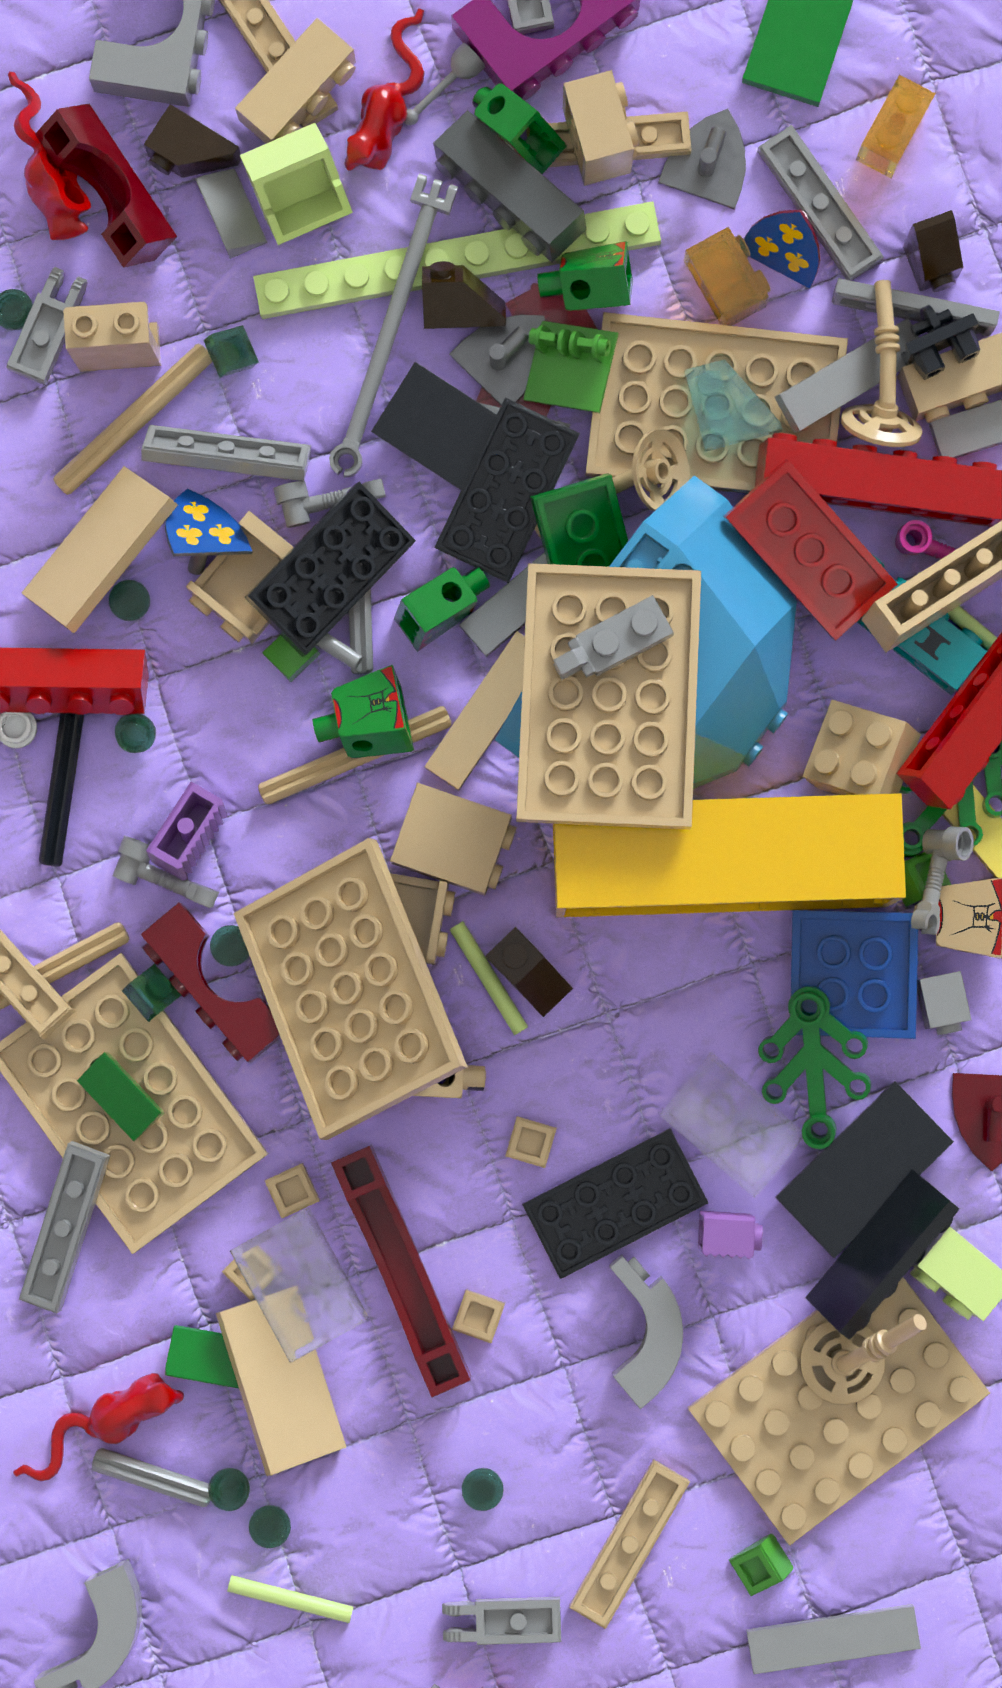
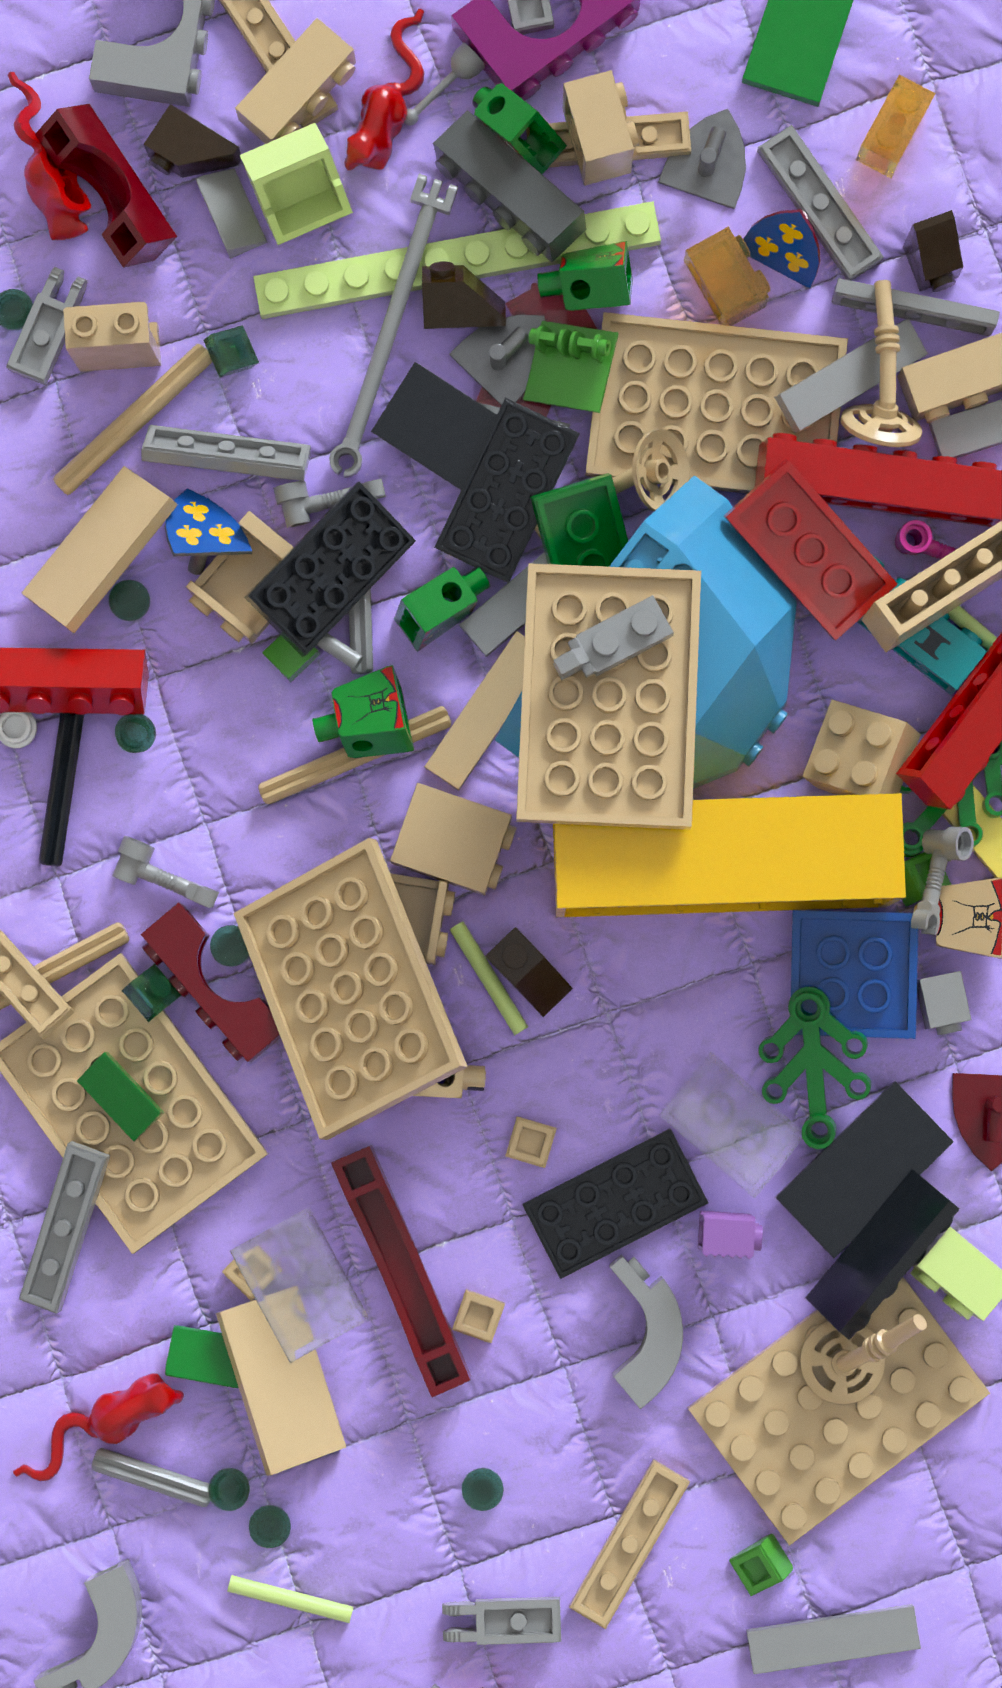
(187, 831): medium lavender brick -> none
(292, 1190): tan tile -> none
(727, 407): clear light blue wing -> none
(924, 350): black hips -> none

